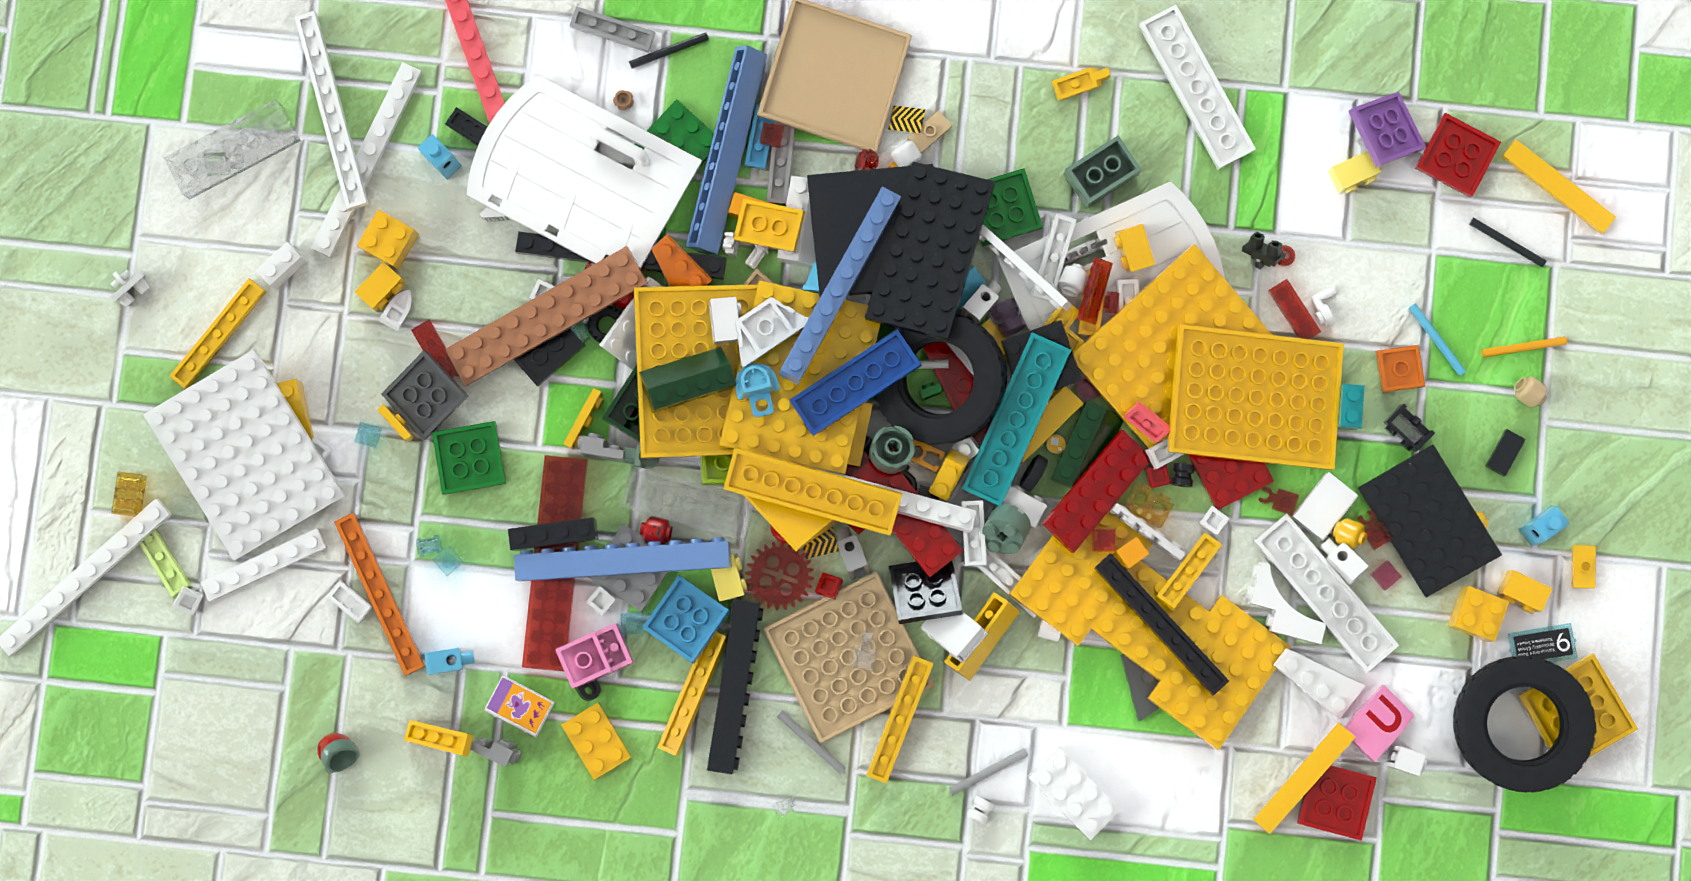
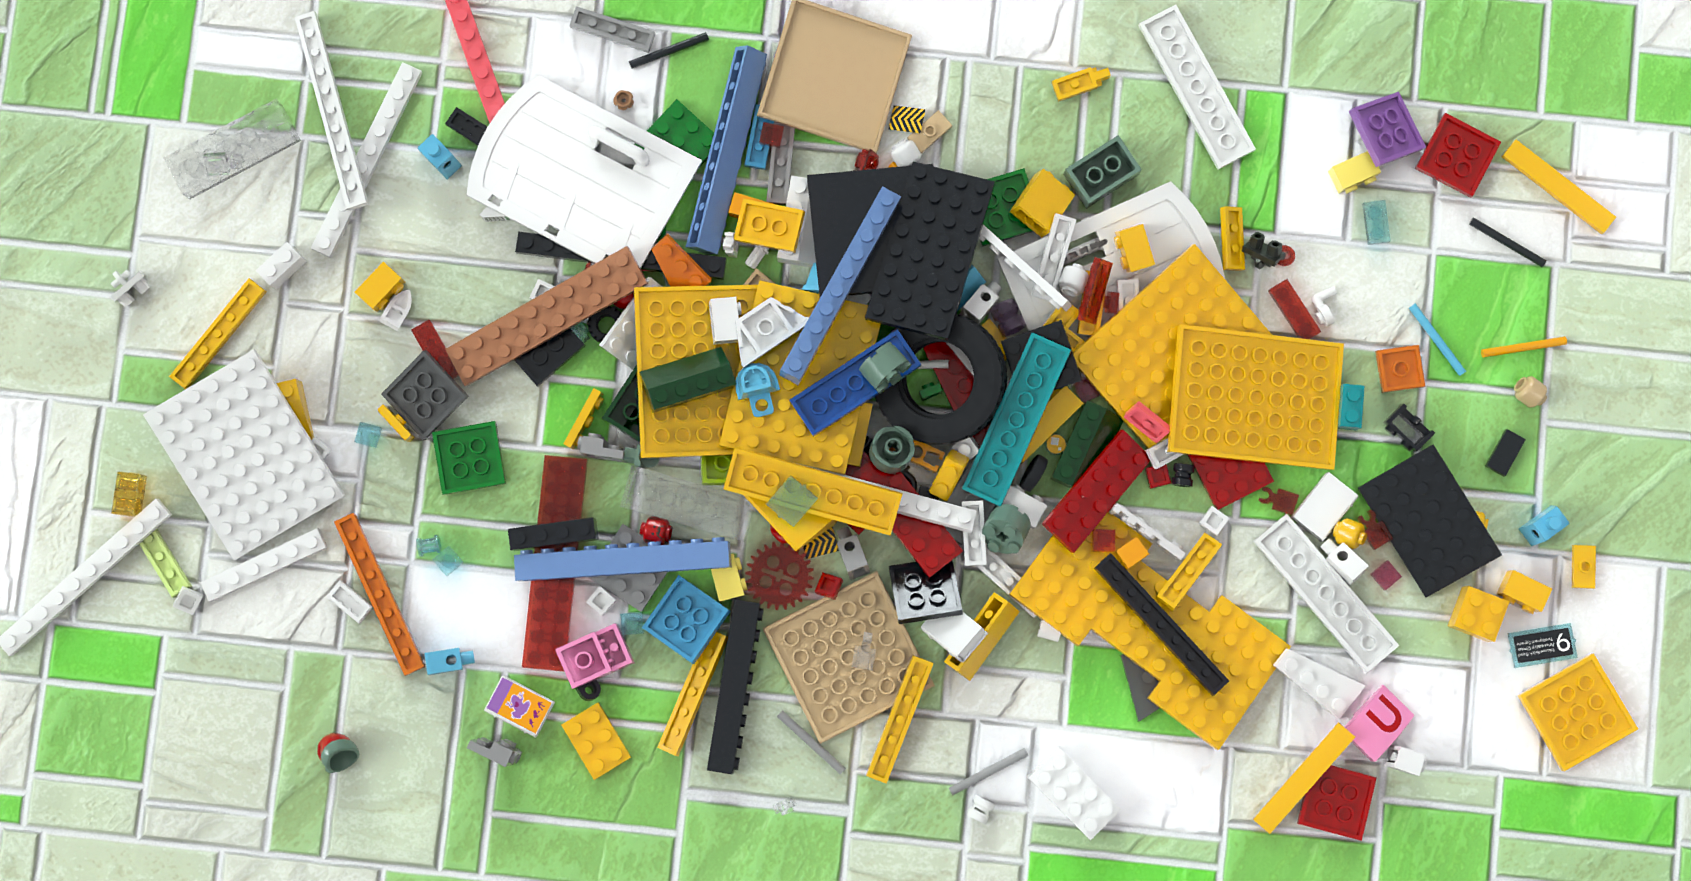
(388, 239): yellow brick -> none
(438, 738): yellow plate -> none
(791, 501): none -> clear light blue piece
(884, 367): none -> sand green brick
(1041, 201): none -> yellow brick
(1145, 510): clear yellow brick -> none
(1232, 238): none -> yellow plate
(1283, 619): white arch -> none
(1376, 222): none -> clear light blue plate
(1574, 712): black tyre -> none

